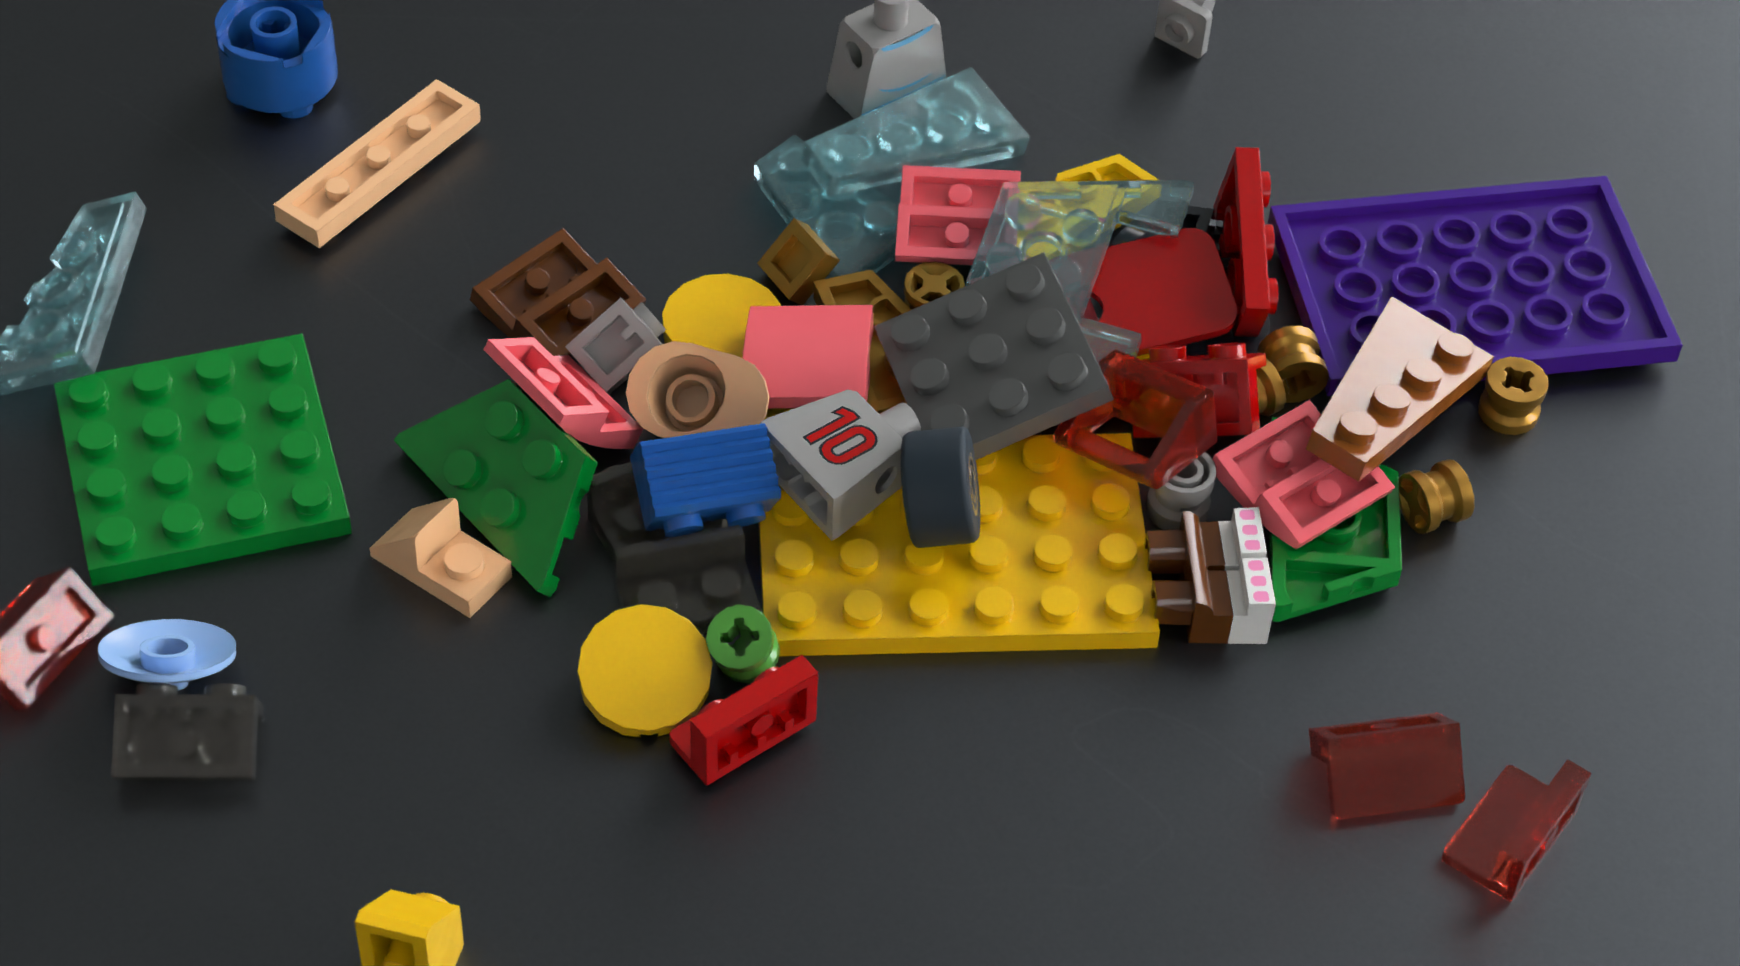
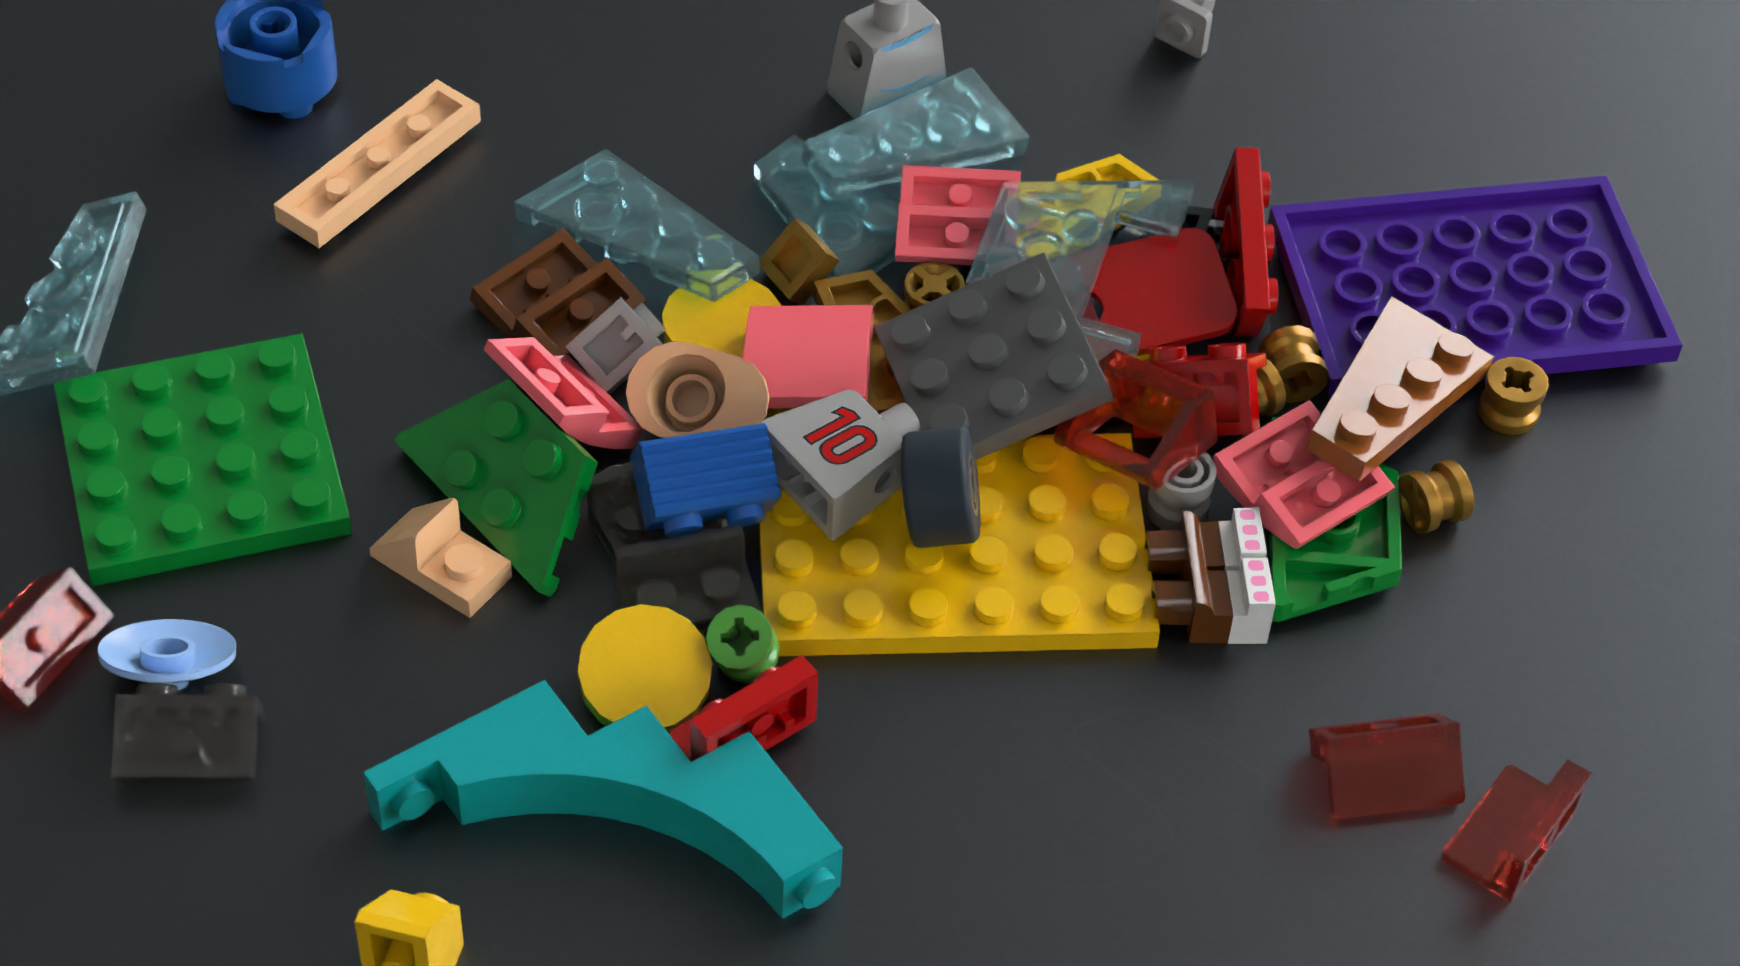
(538, 760): none -> teal arch
(640, 223): none -> clear light blue wing

